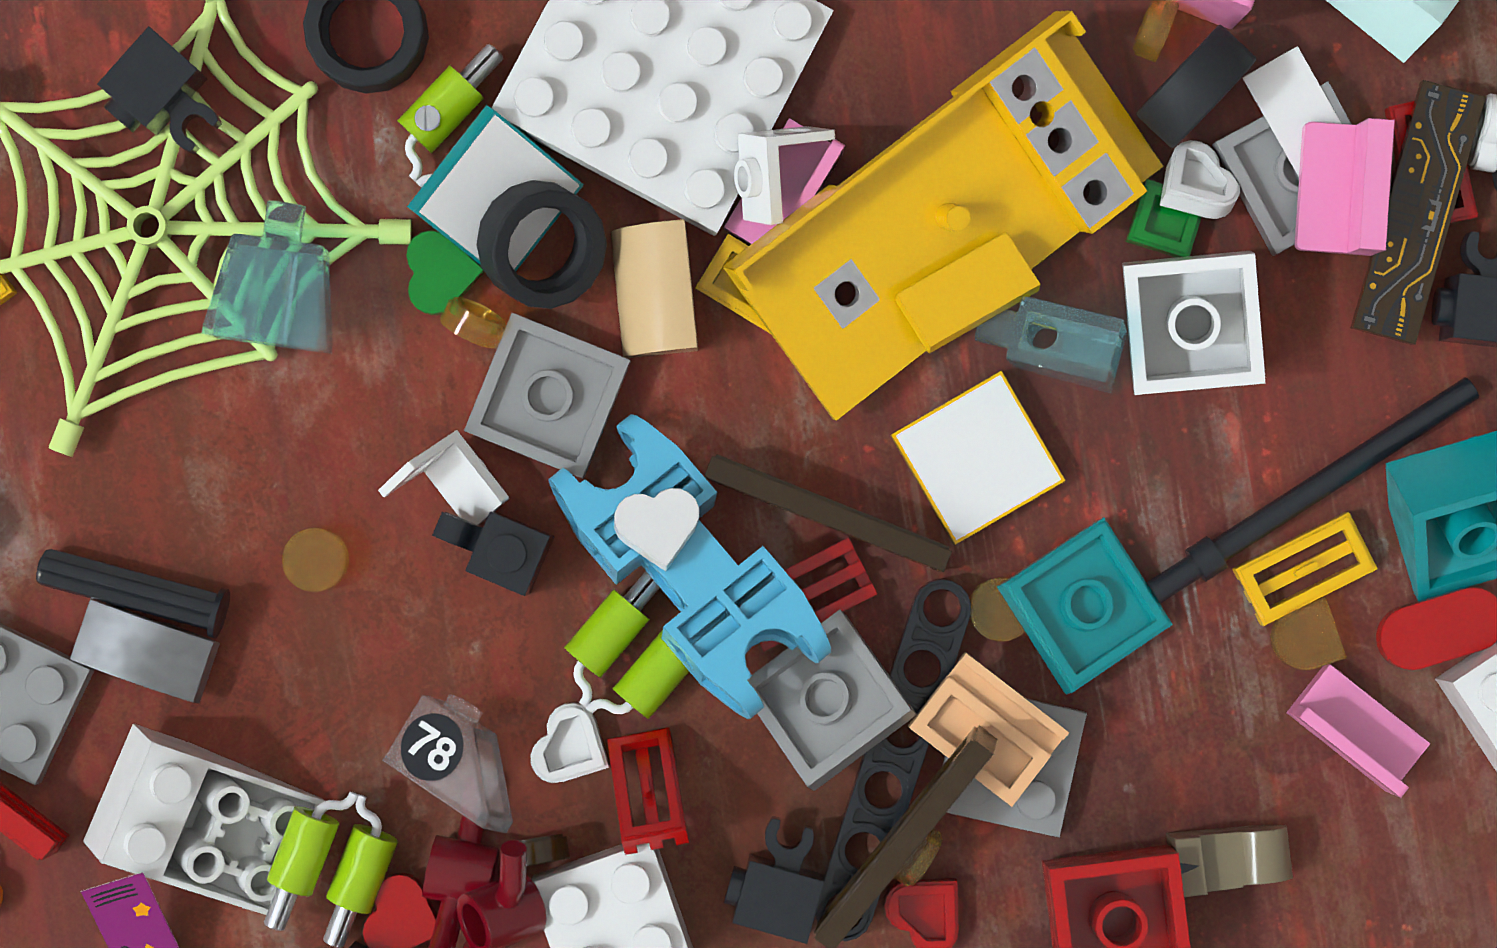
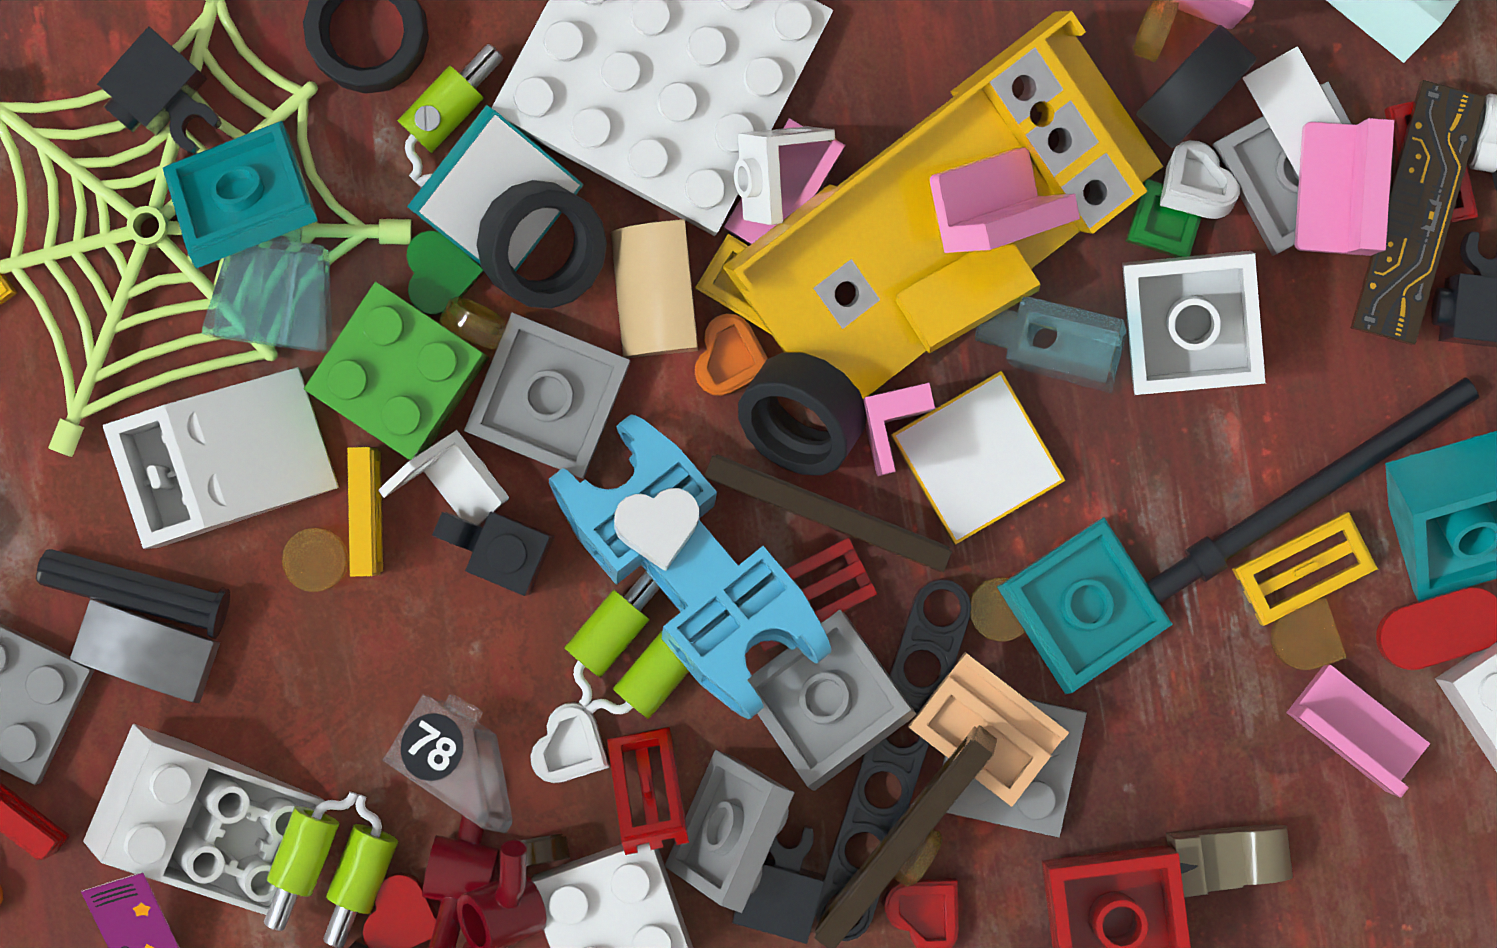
(220, 457): none -> white slope
(239, 194): none -> teal tile
(365, 511): none -> yellow tile
(396, 372): none -> bright green brick
(730, 831): none -> light grey plate
(731, 356): none -> orange tile
(820, 389): none -> black tyre
(888, 408): none -> bright pink panel
(995, 203): none -> bright pink panel

